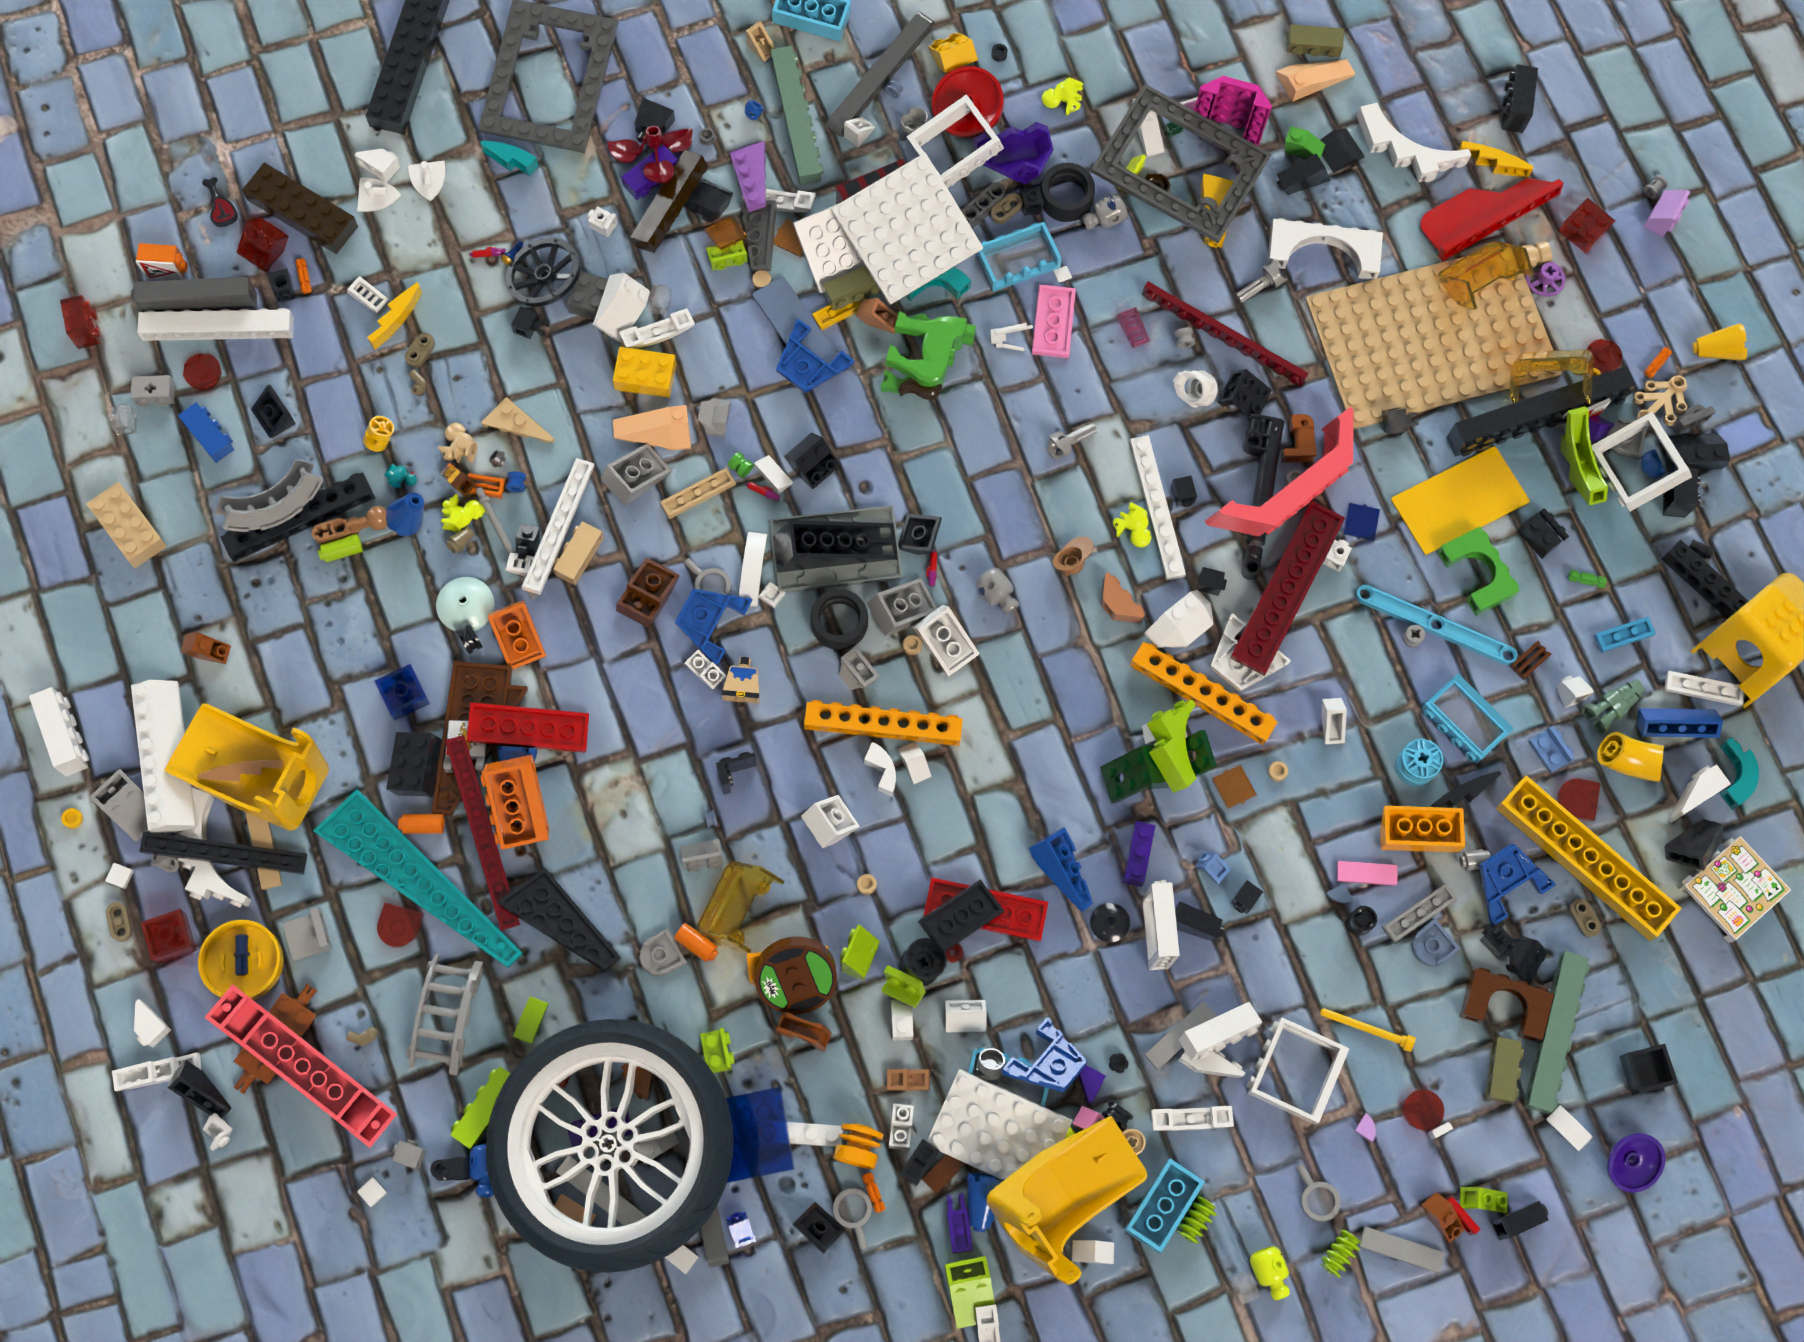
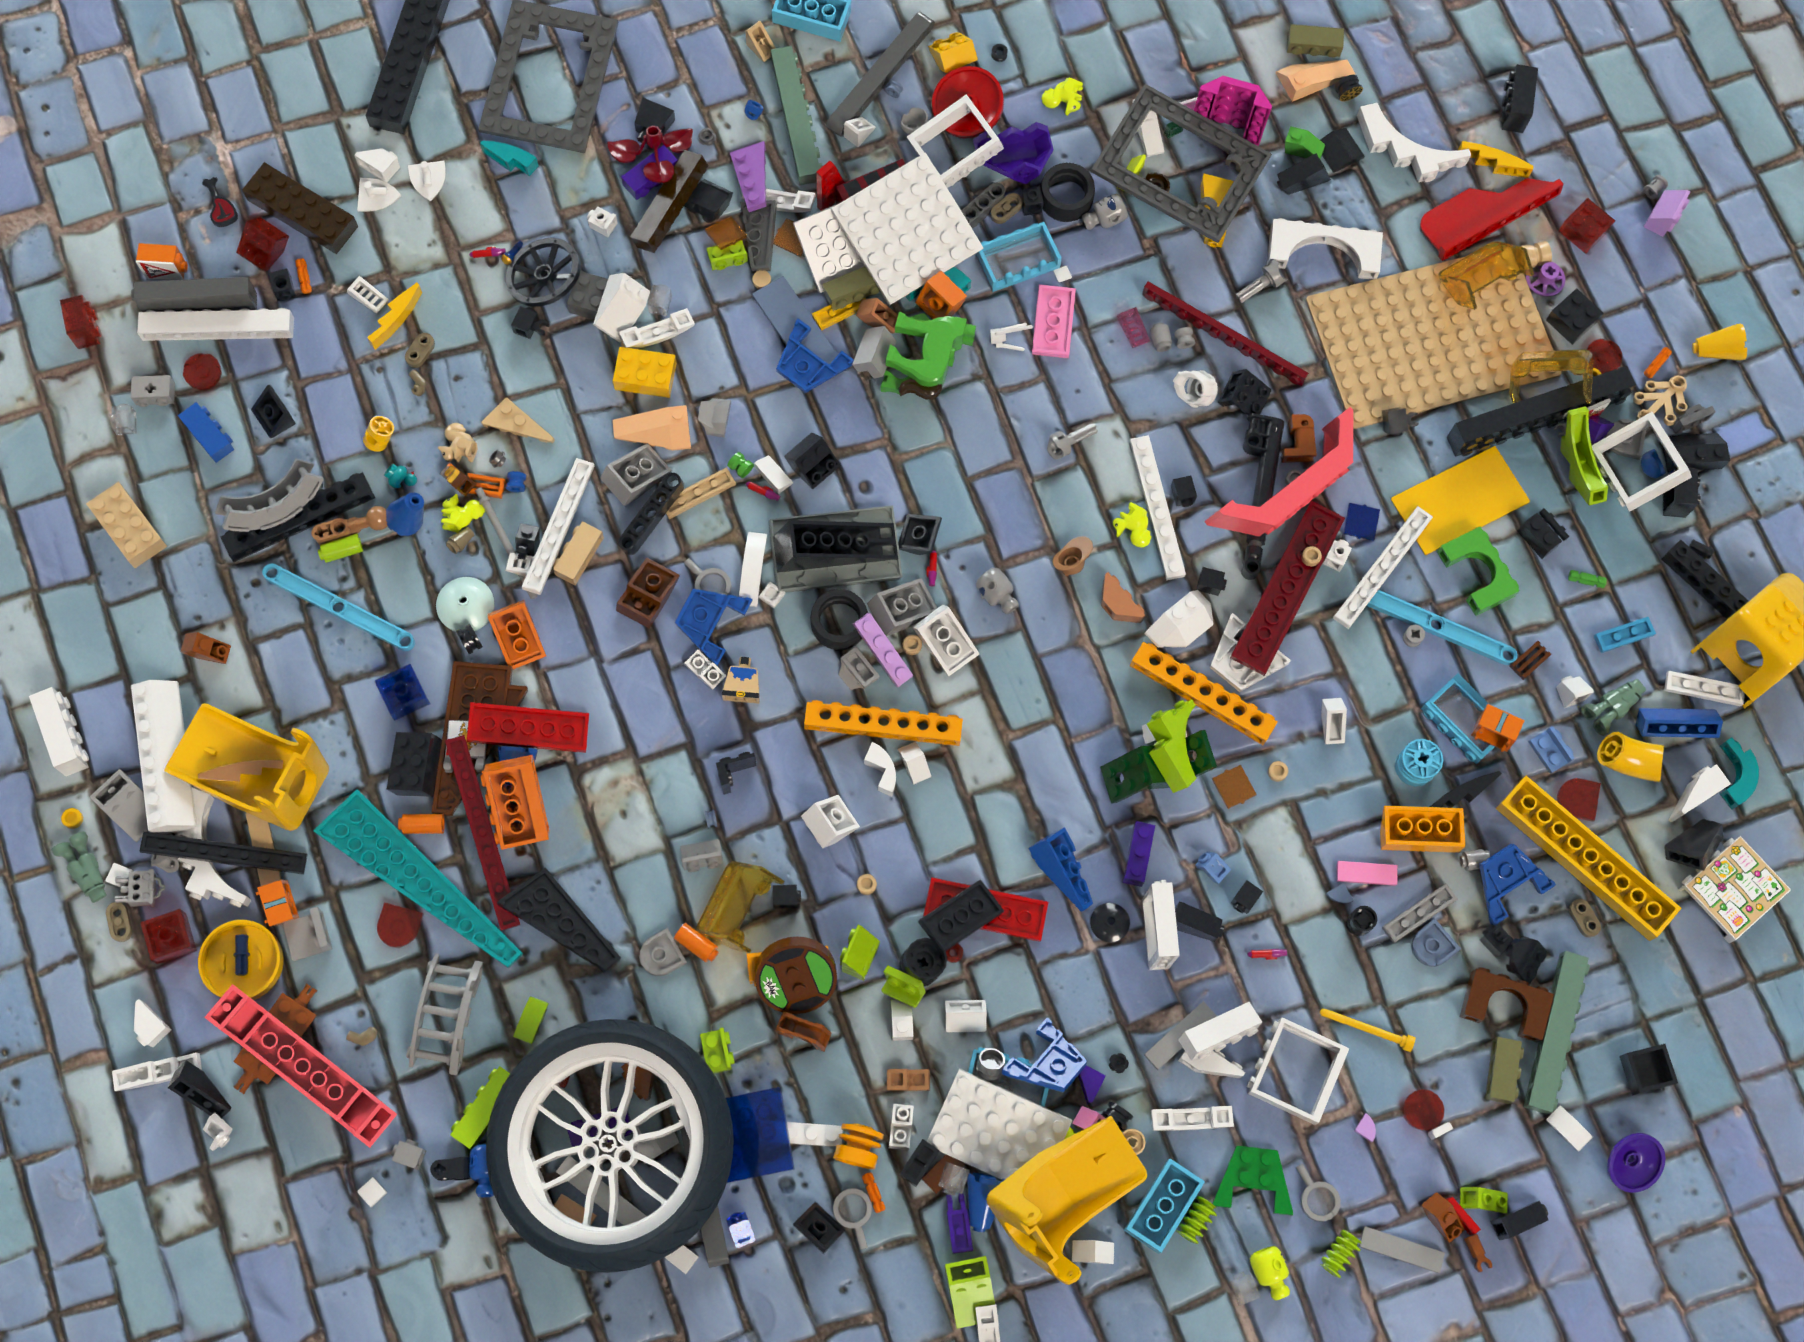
(84, 870): none -> sand green piece
(146, 889): none -> light grey piece
(278, 902): none -> orange container
(350, 613): none -> medium azure beam
(651, 505): none -> black beam
(785, 896): none -> black brick
(827, 180): none -> red wing
(873, 351): none -> light grey piece
(883, 649): none -> lavender plate
(940, 297): none -> orange slope
(953, 1179): none -> clear brick
(1161, 337): none -> light grey brick
(1255, 1170): none -> green wing
(1269, 954): none -> piece
(1311, 556): none -> tan tile
(1348, 87): none -> black wheel
(1382, 567): none -> white tile
(1477, 1252): none -> dark orange bar
(1497, 728): none -> orange container
(1574, 316): none -> black piece

